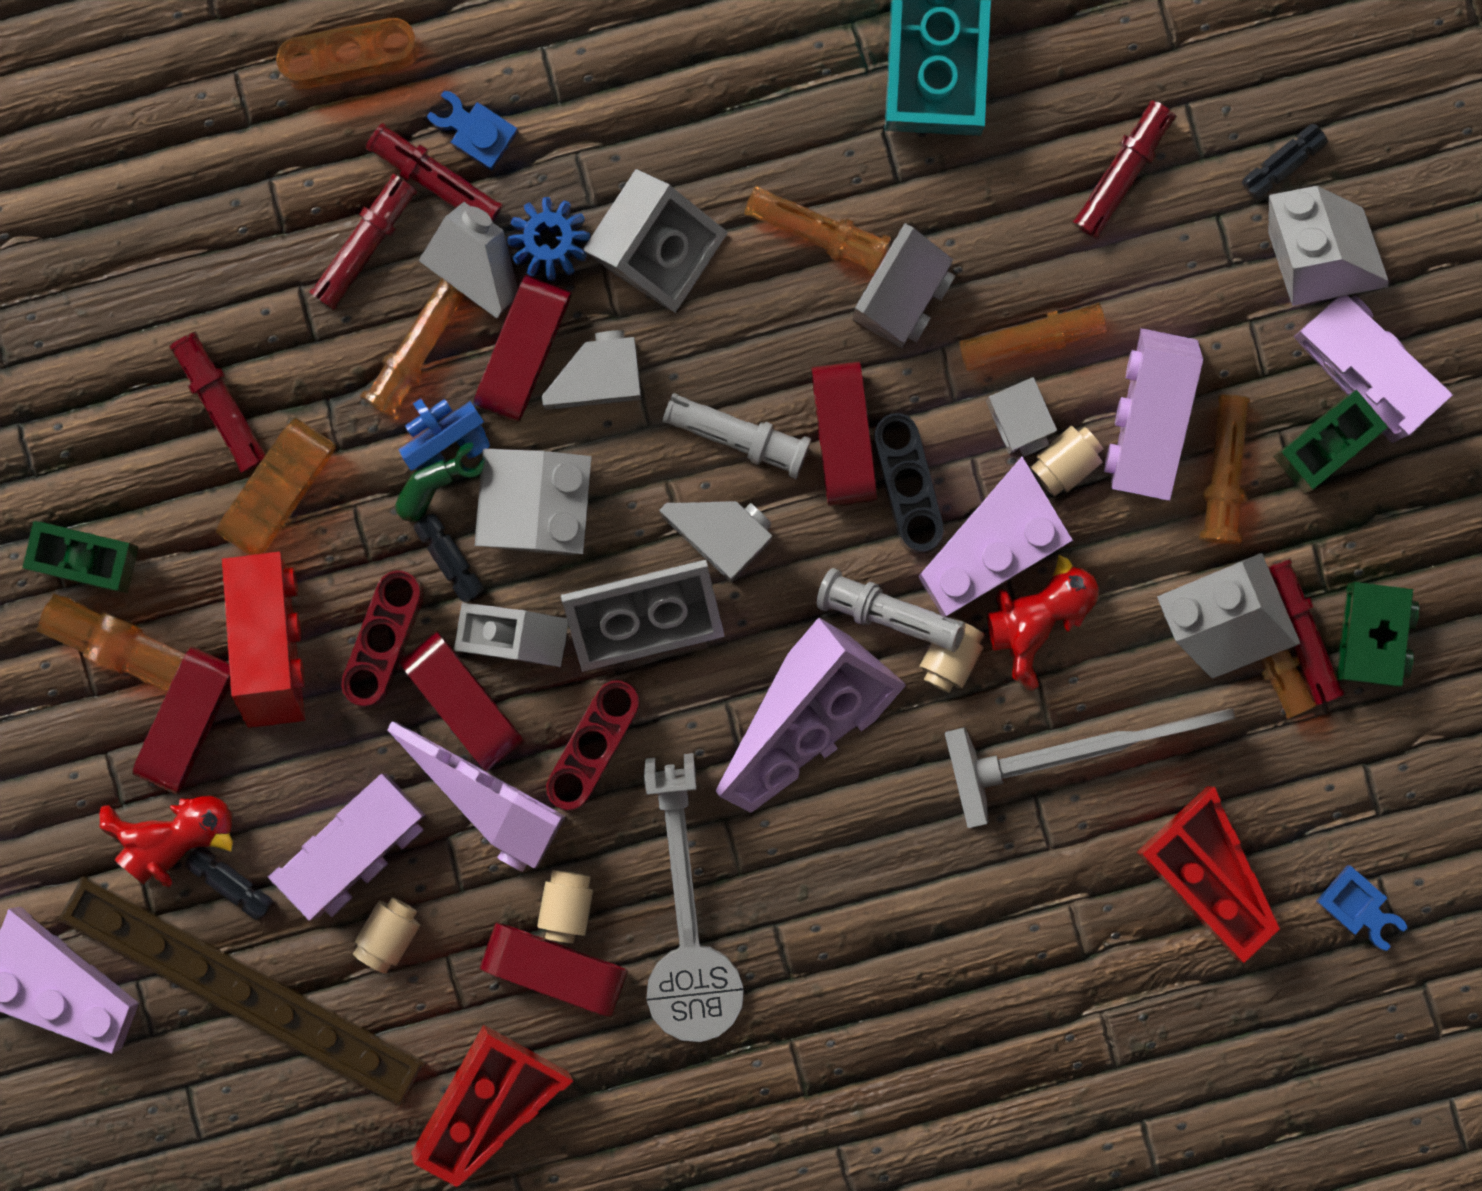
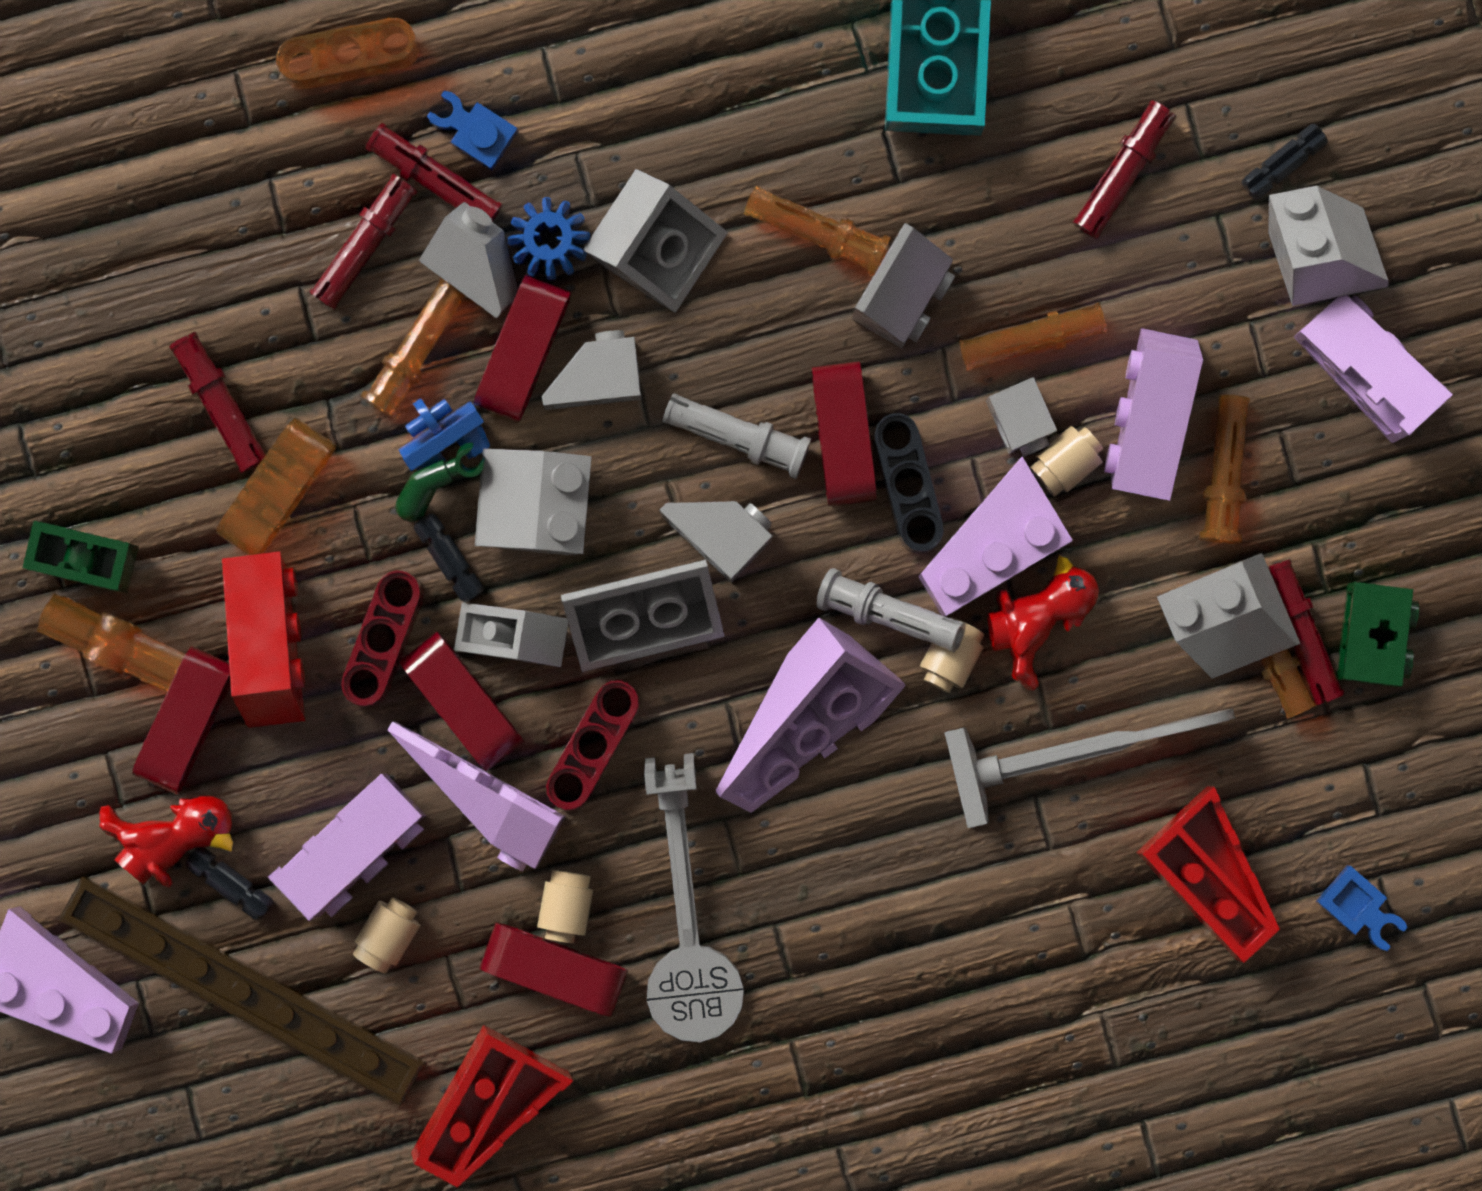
(1330, 441): dark green brick -> none

